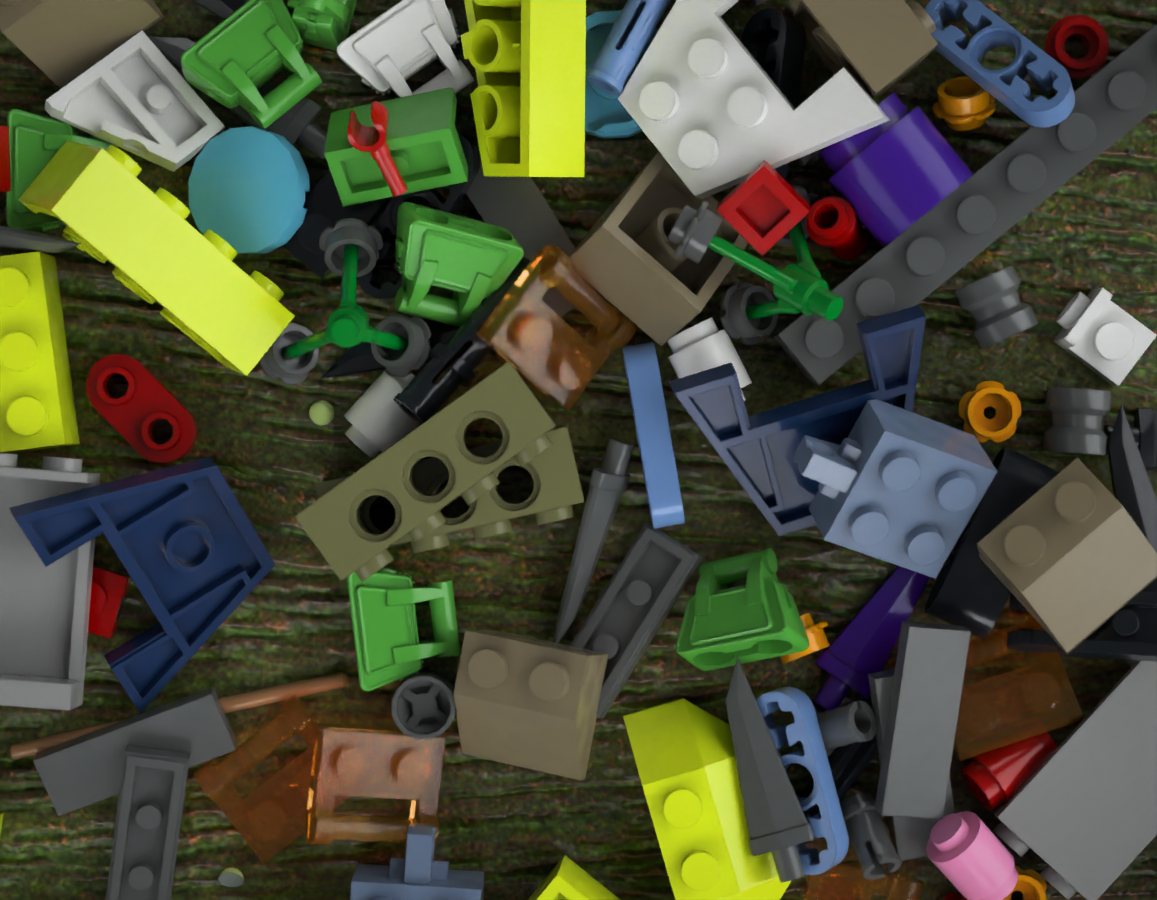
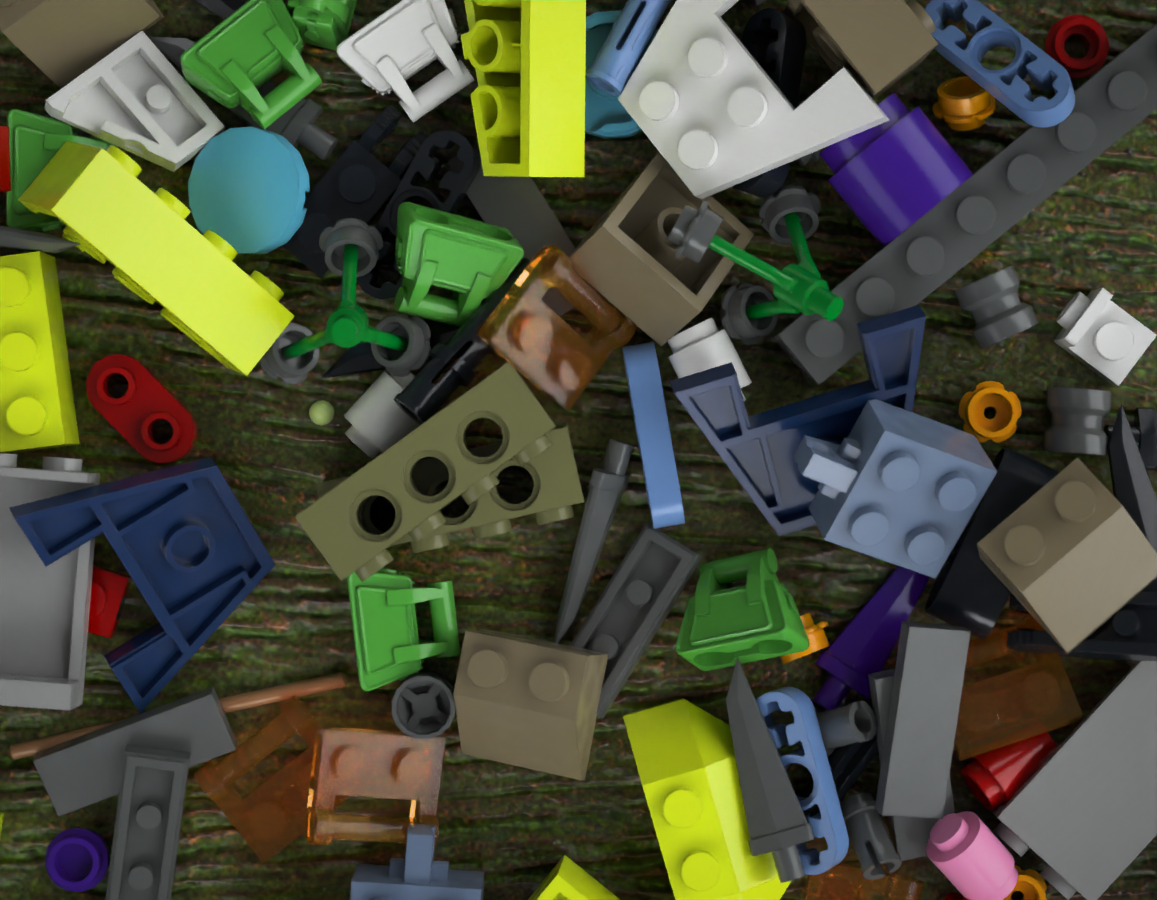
(77, 859): none -> dark purple plate
(231, 877): light grey piece -> none
(374, 141): red hand -> none
(420, 142): bright green panel -> none
(763, 208): red plate -> none
(835, 226): red pin -> none

